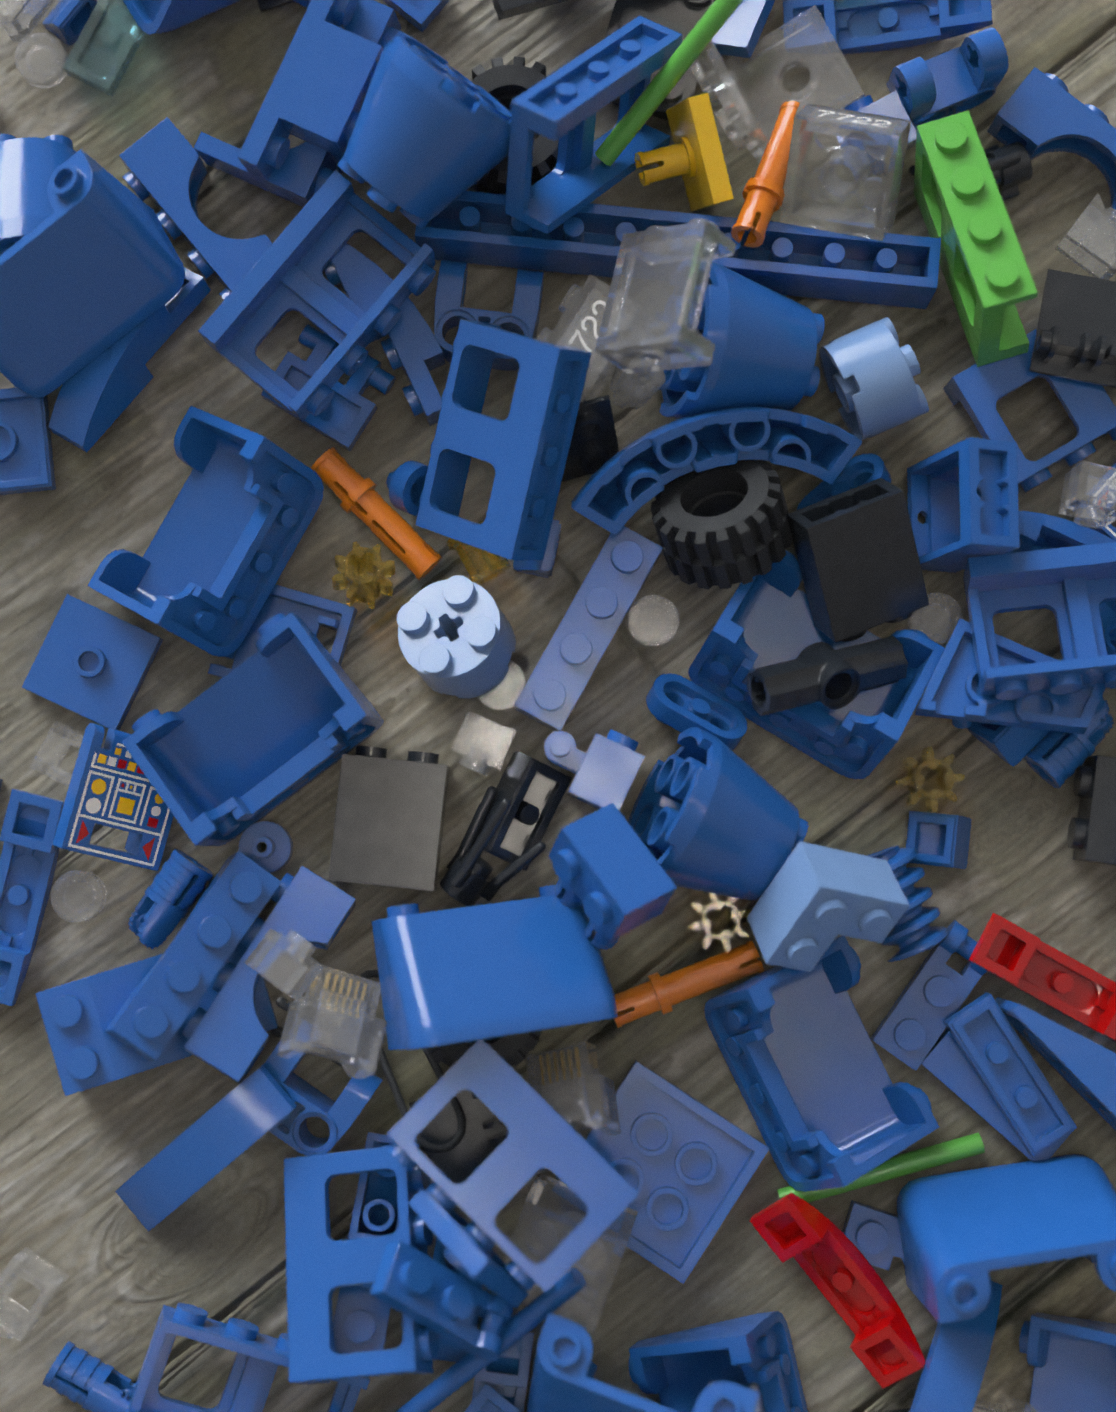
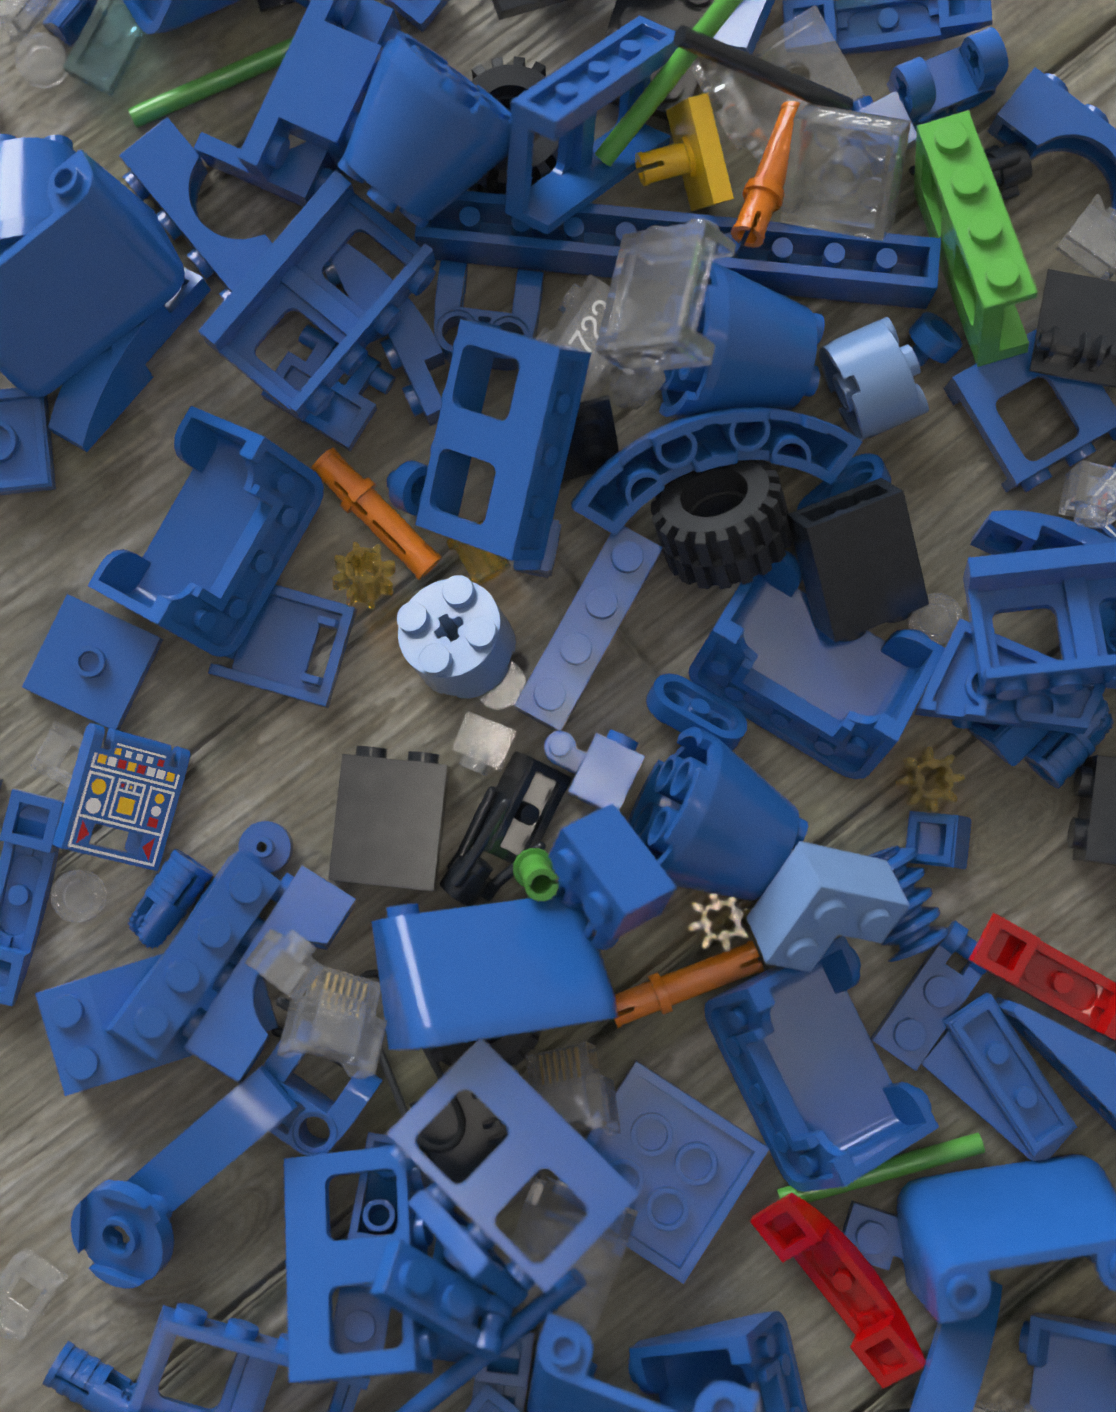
(144, 1220): none -> blue plate
(209, 84): none -> bright green bar
(253, 734): blue windscreen -> none
(535, 872): none -> bright green pin
(653, 621): clear tile -> none
(759, 69): none -> black bar
(827, 675): black piece -> none
(934, 339): none -> blue tile
(966, 503): blue window -> none

